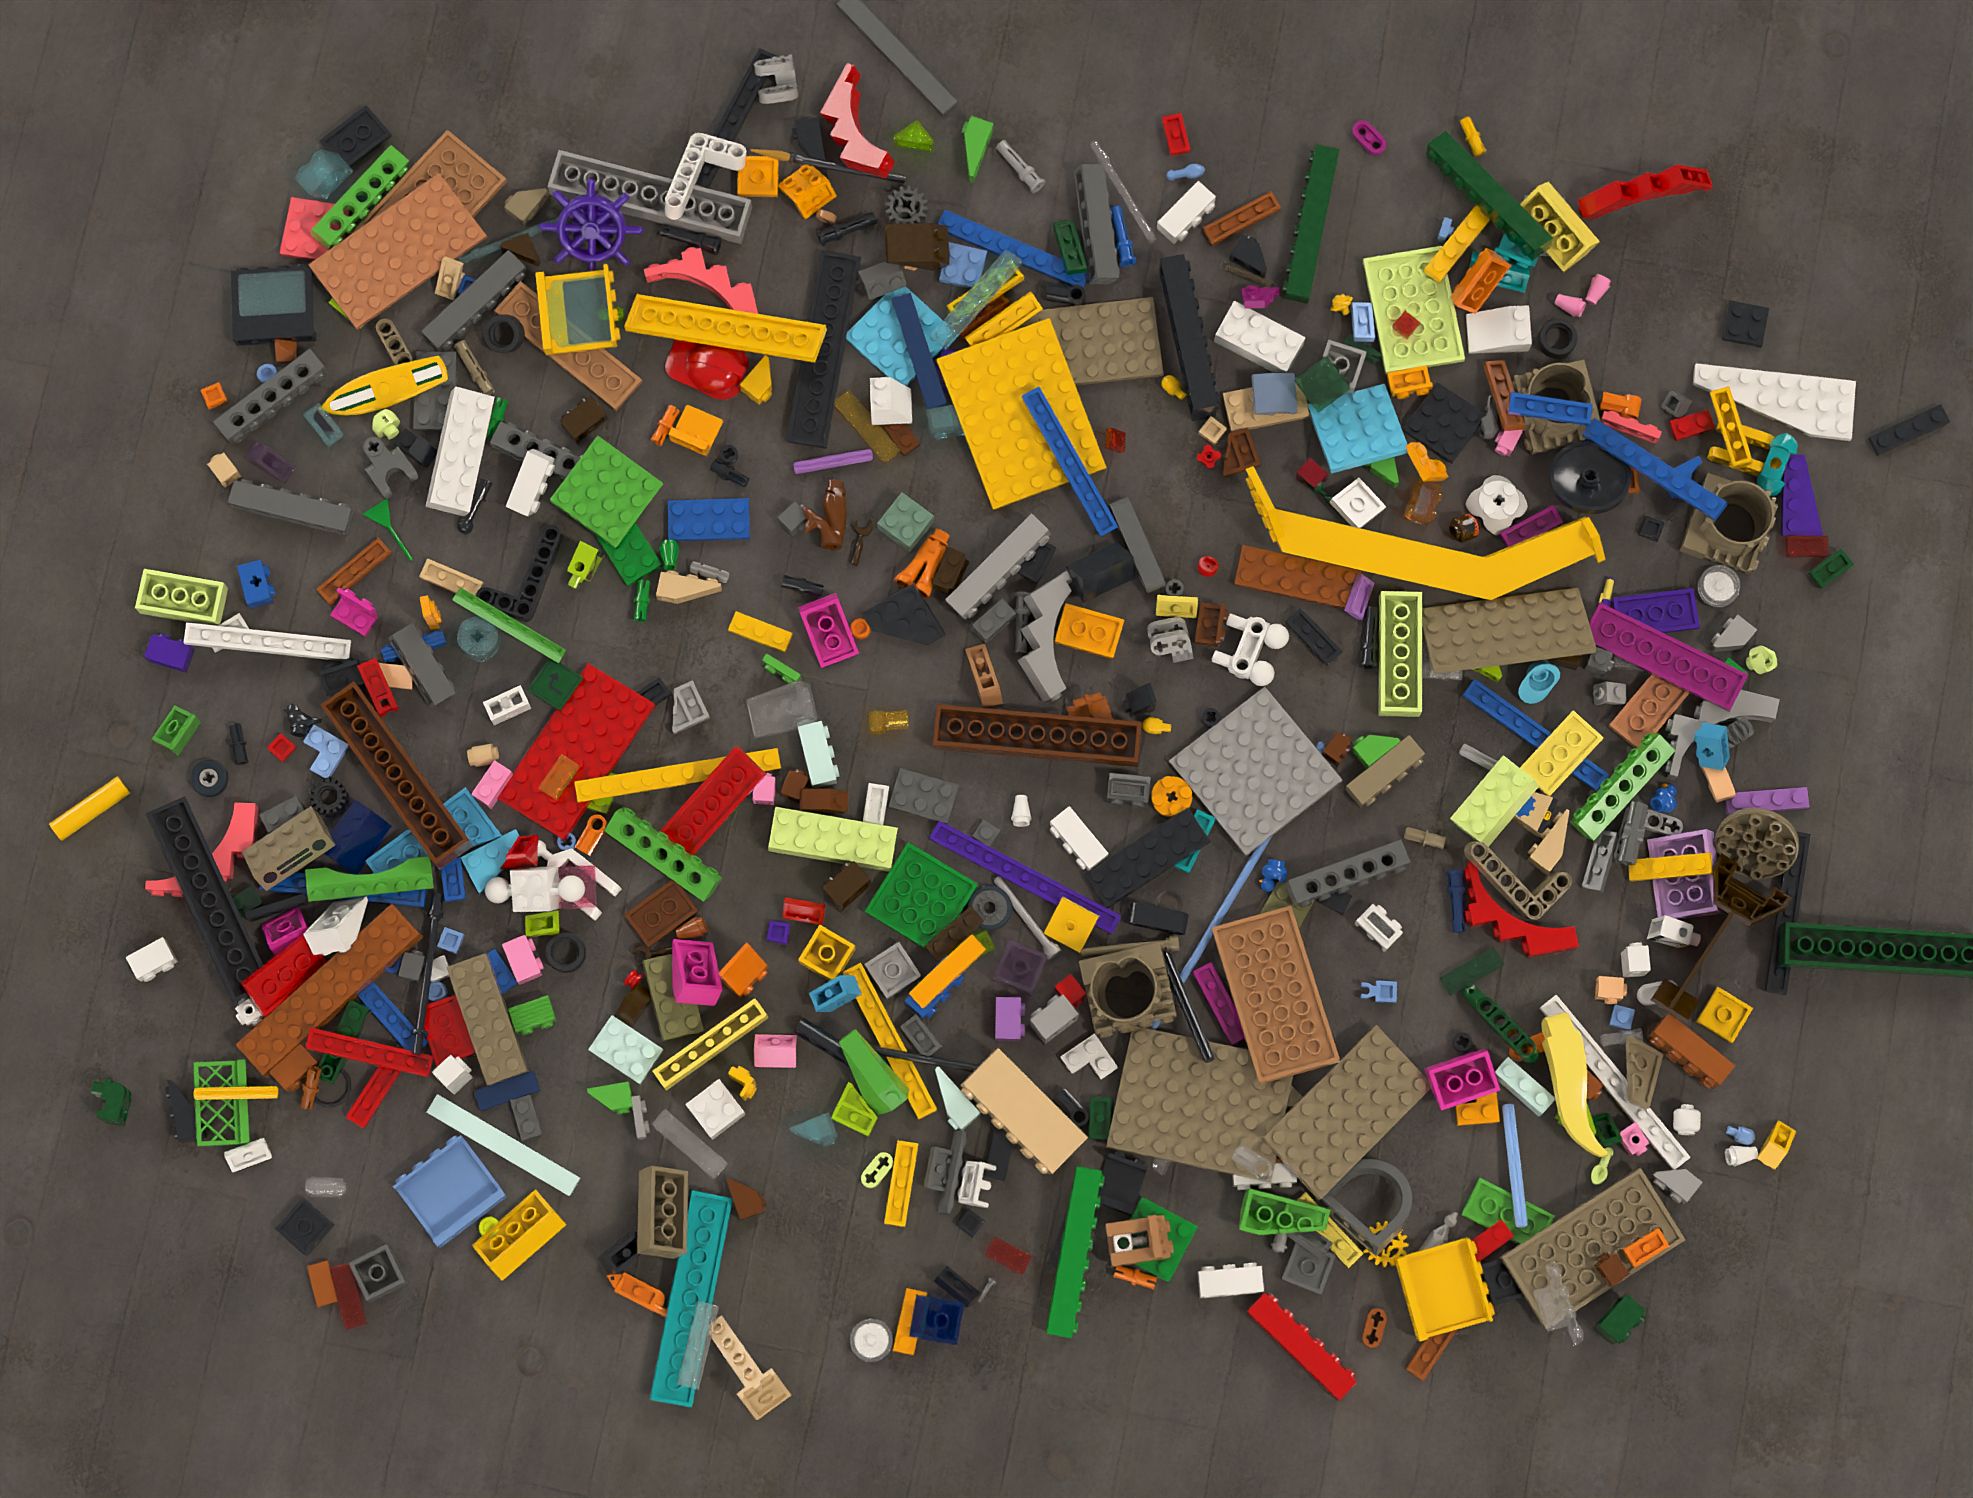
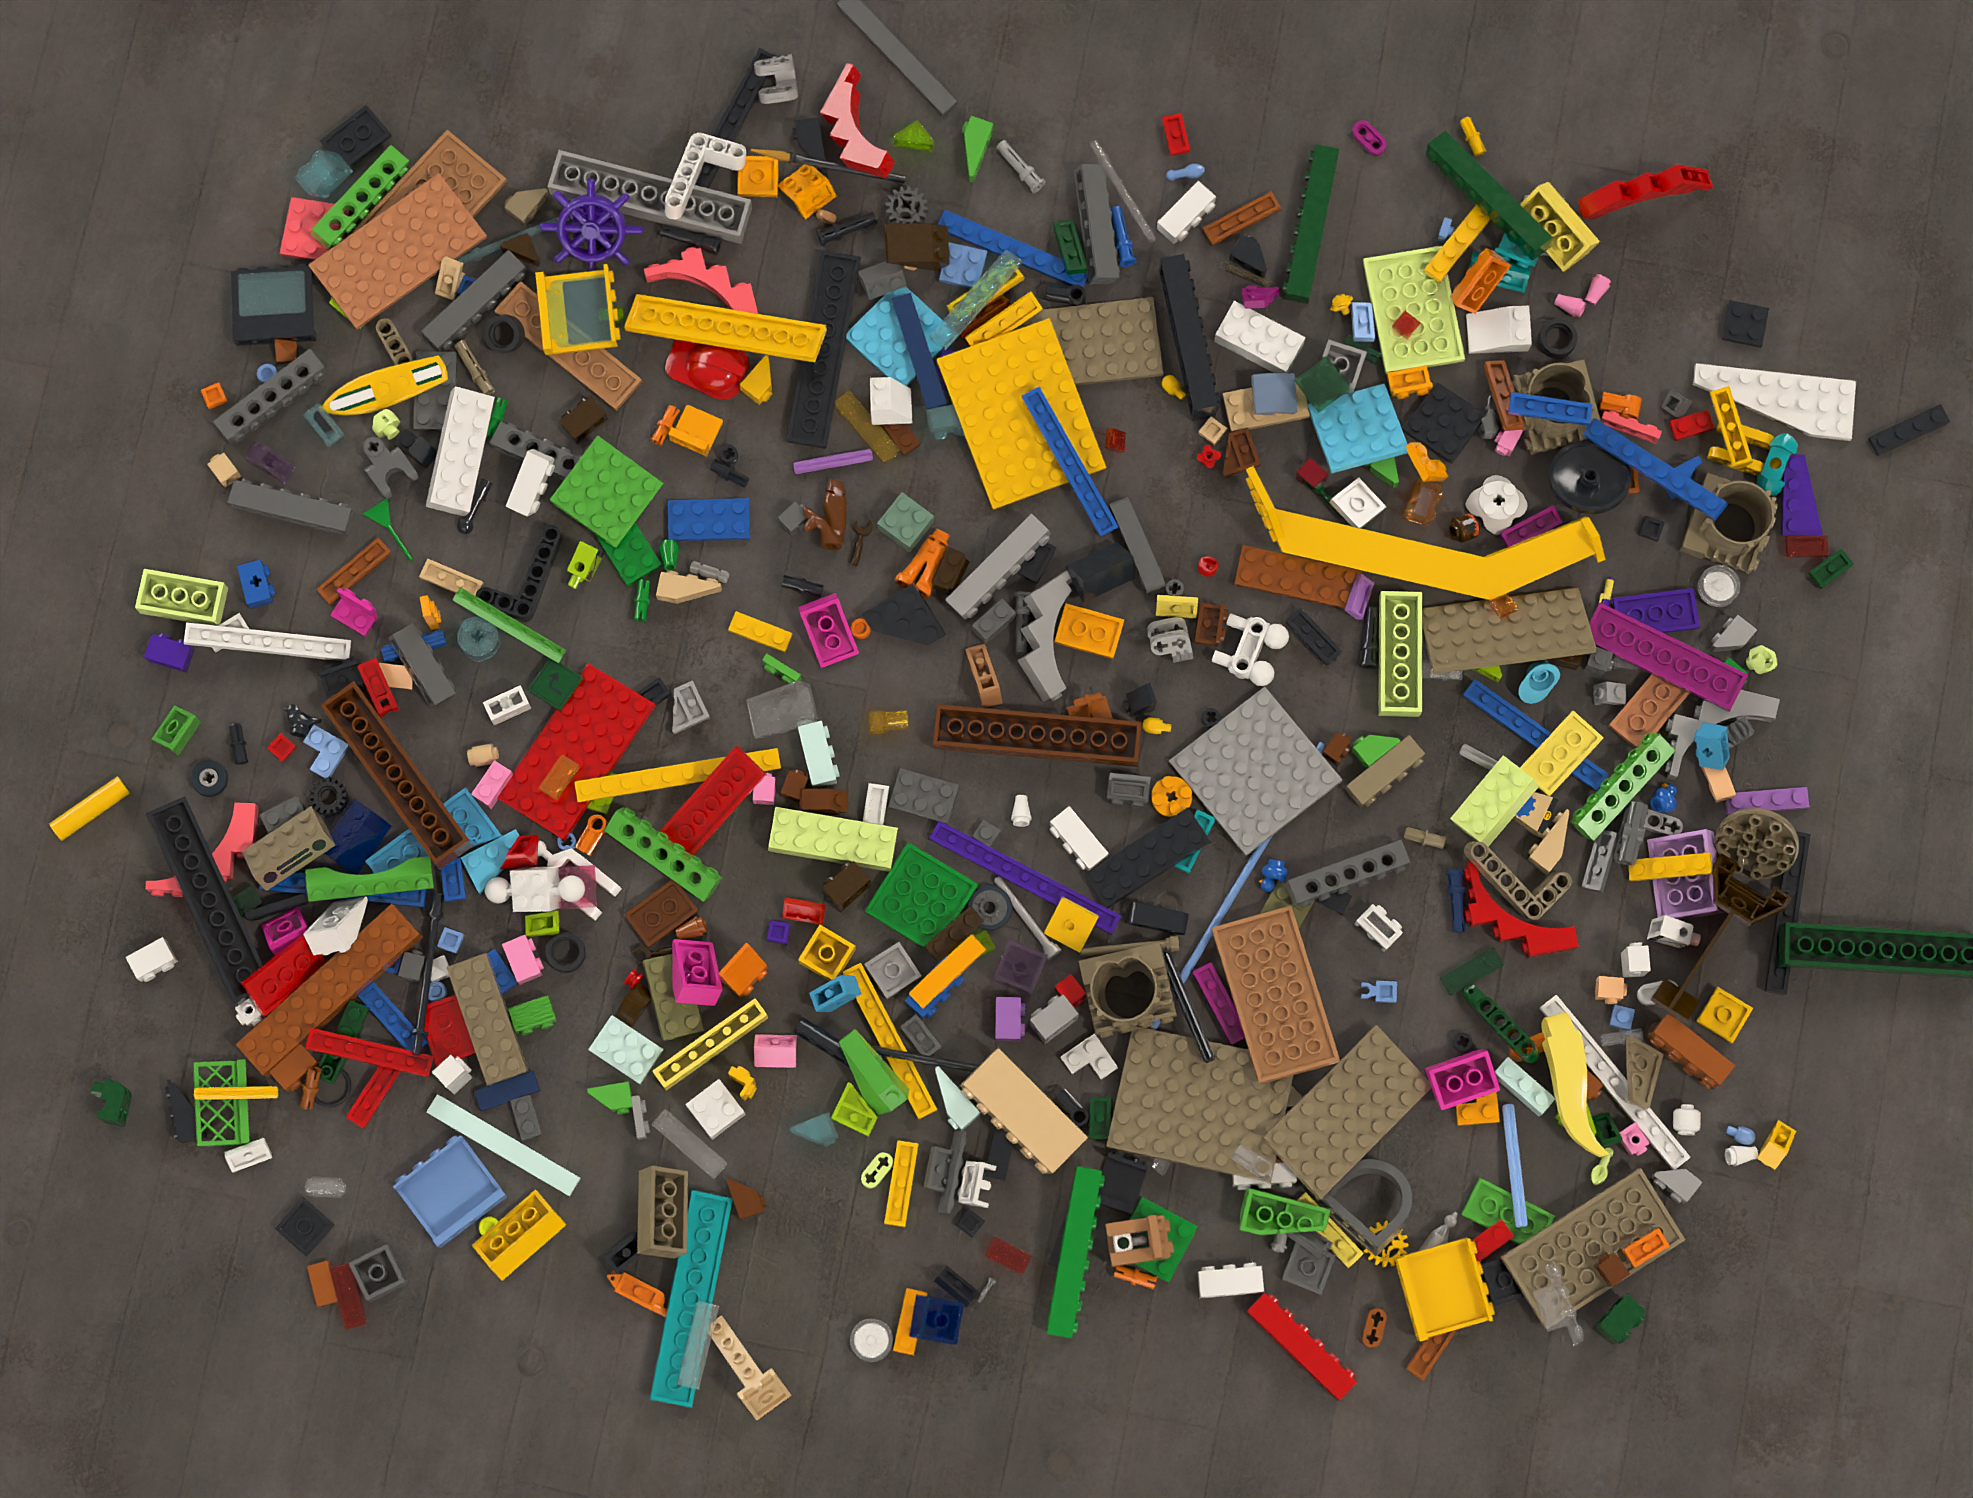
(1503, 605): none -> clear orange tile

